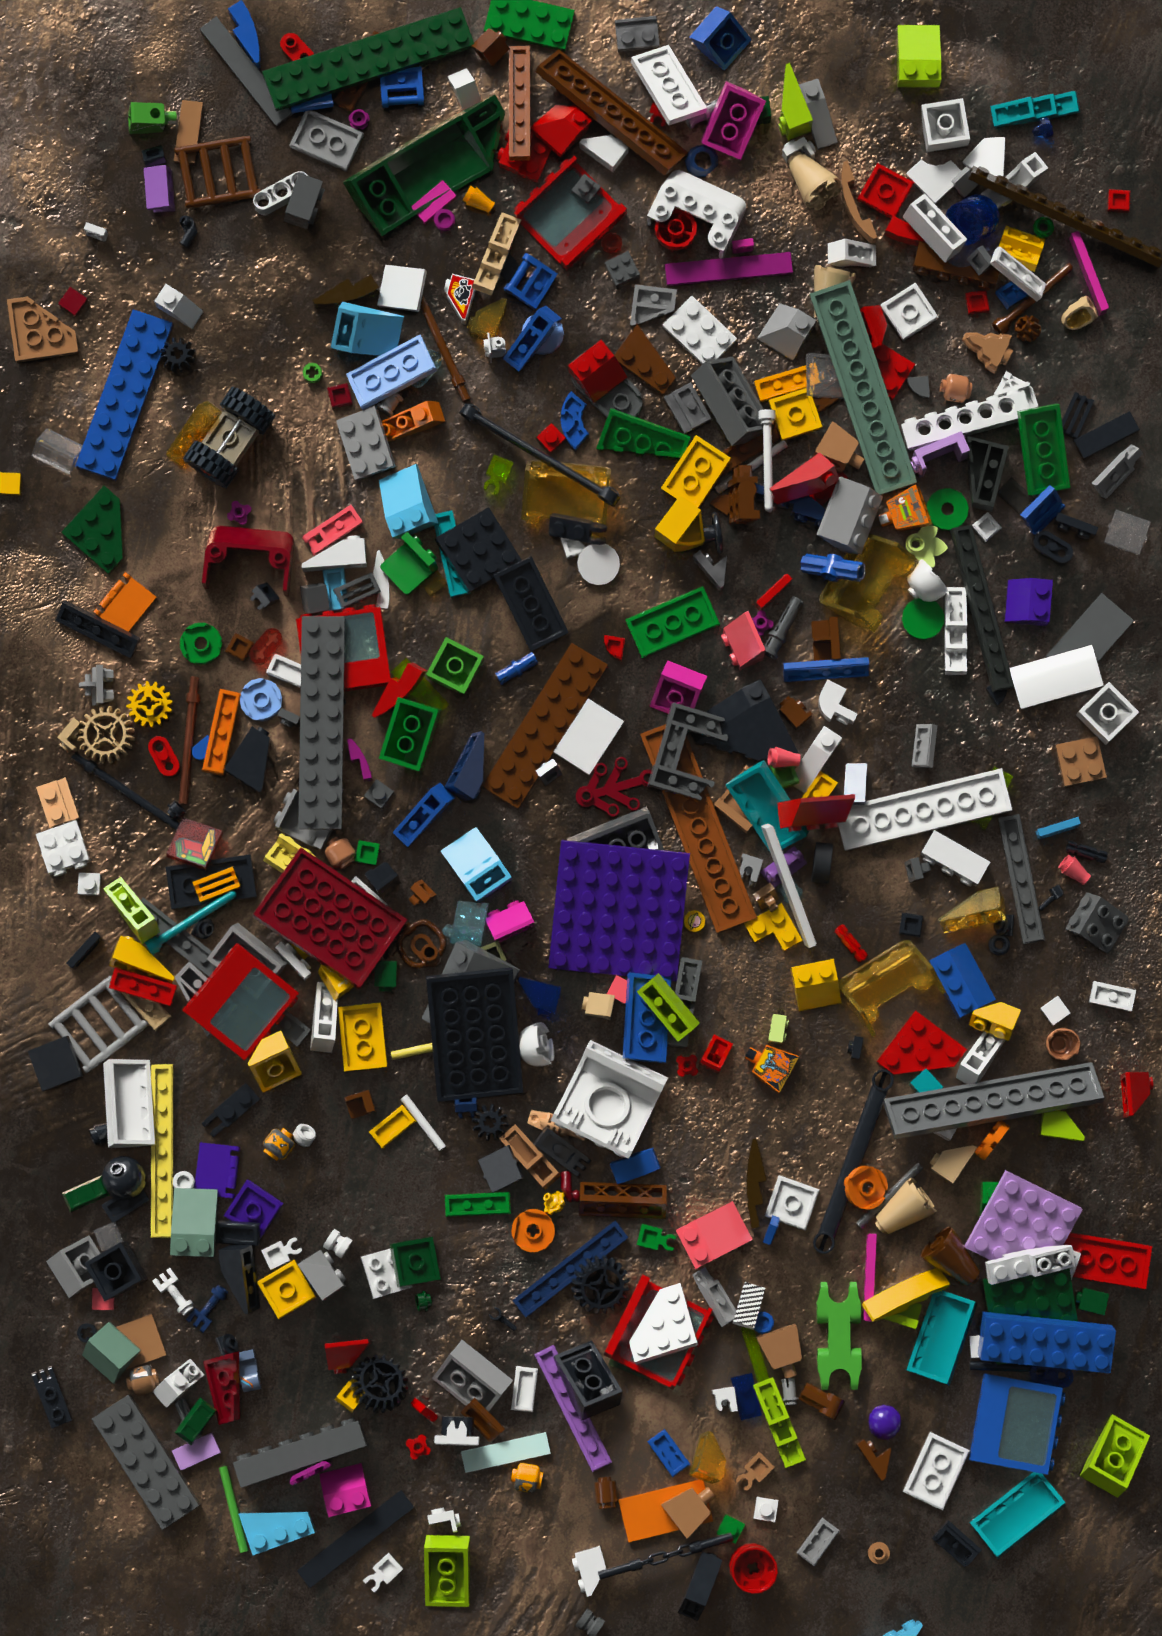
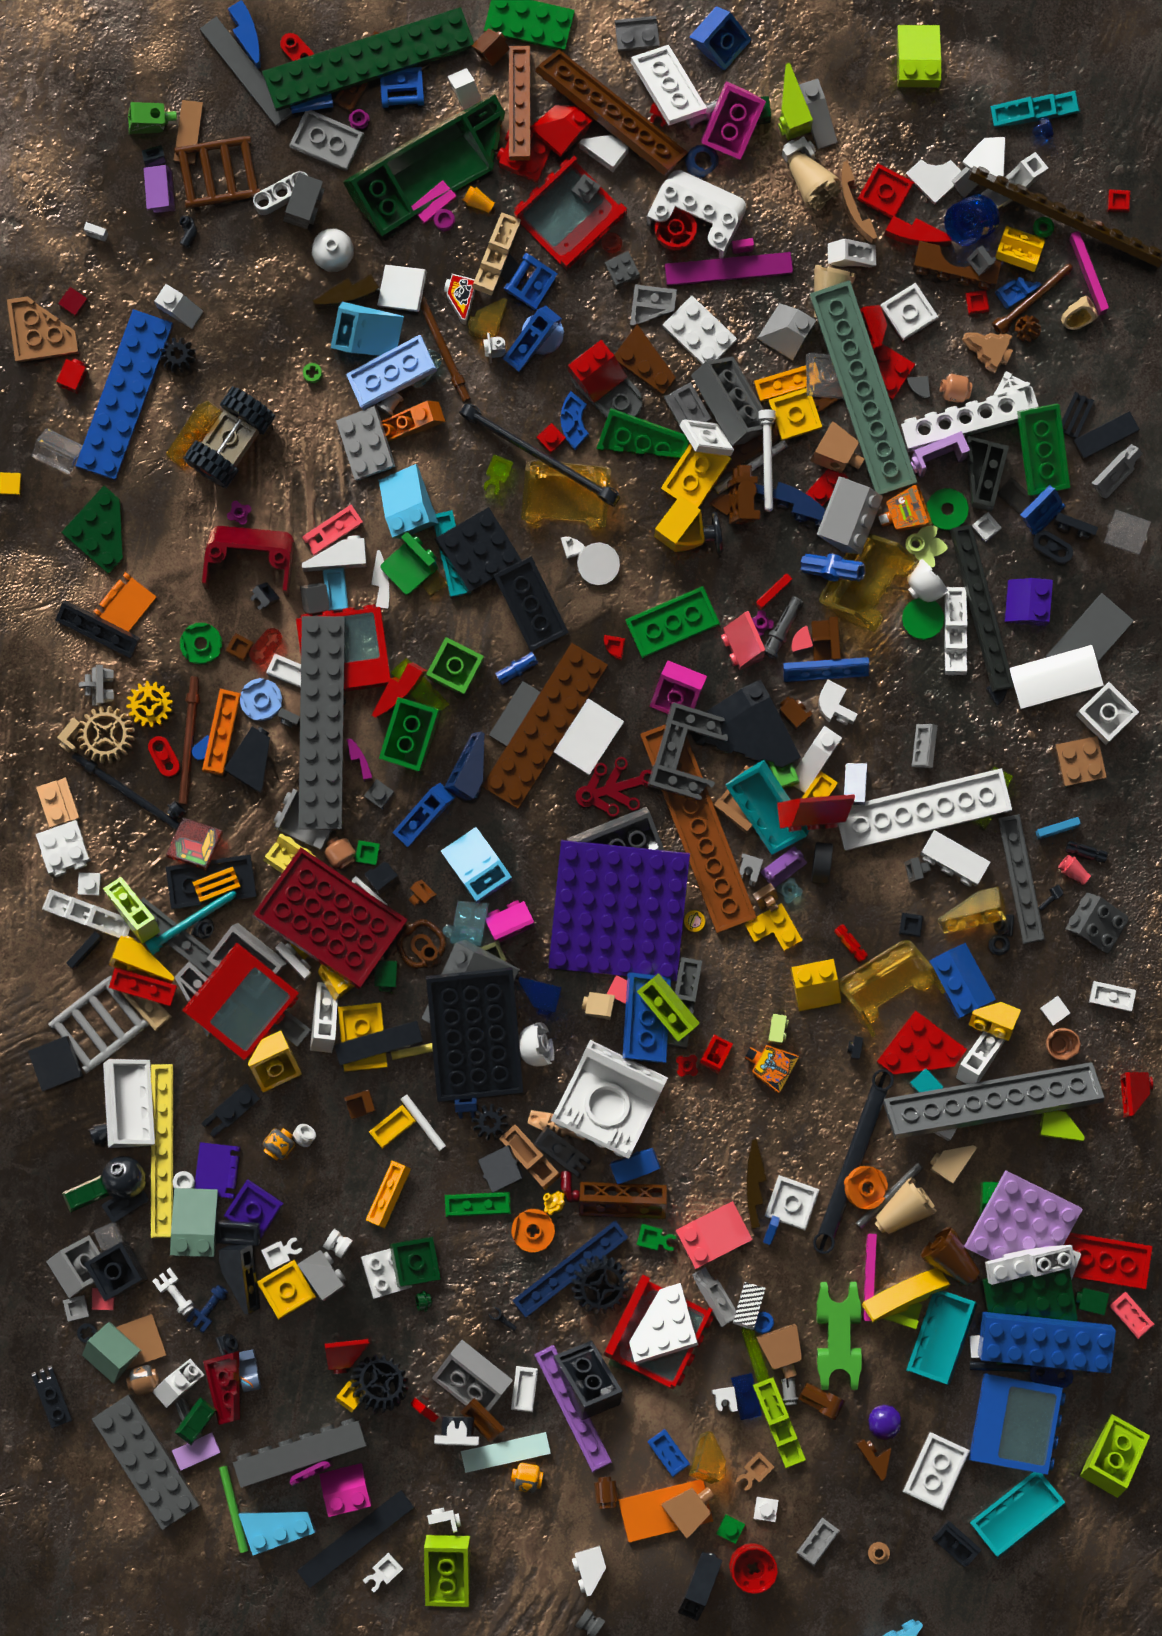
(72, 375): none -> red brick
(76, 1308): none -> light grey plate
(86, 914): none -> white slope
(332, 250): none -> white cylinder
(339, 396): dark red tile -> none
(340, 598): dark grey tile -> none
(378, 1043): none -> black tile
(388, 1194): none -> light orange plate
(424, 1449): red plate -> none
(514, 713): none -> dark grey tile
(548, 772): dark grey plate -> none
(576, 529): black hinge -> none
(637, 1564): black piece -> none
(706, 437): none -> white tile
(714, 573): flat silver slope -> none
(782, 758): coral cone -> none
(788, 885): white tile -> none
(801, 640): none -> coral tile
(806, 480): red slope -> none
(934, 228): white brick -> none
(945, 125): white slope -> none
(992, 1139): orange plate -> none
(1018, 273): white tile -> none
(1131, 1315): none -> coral plate

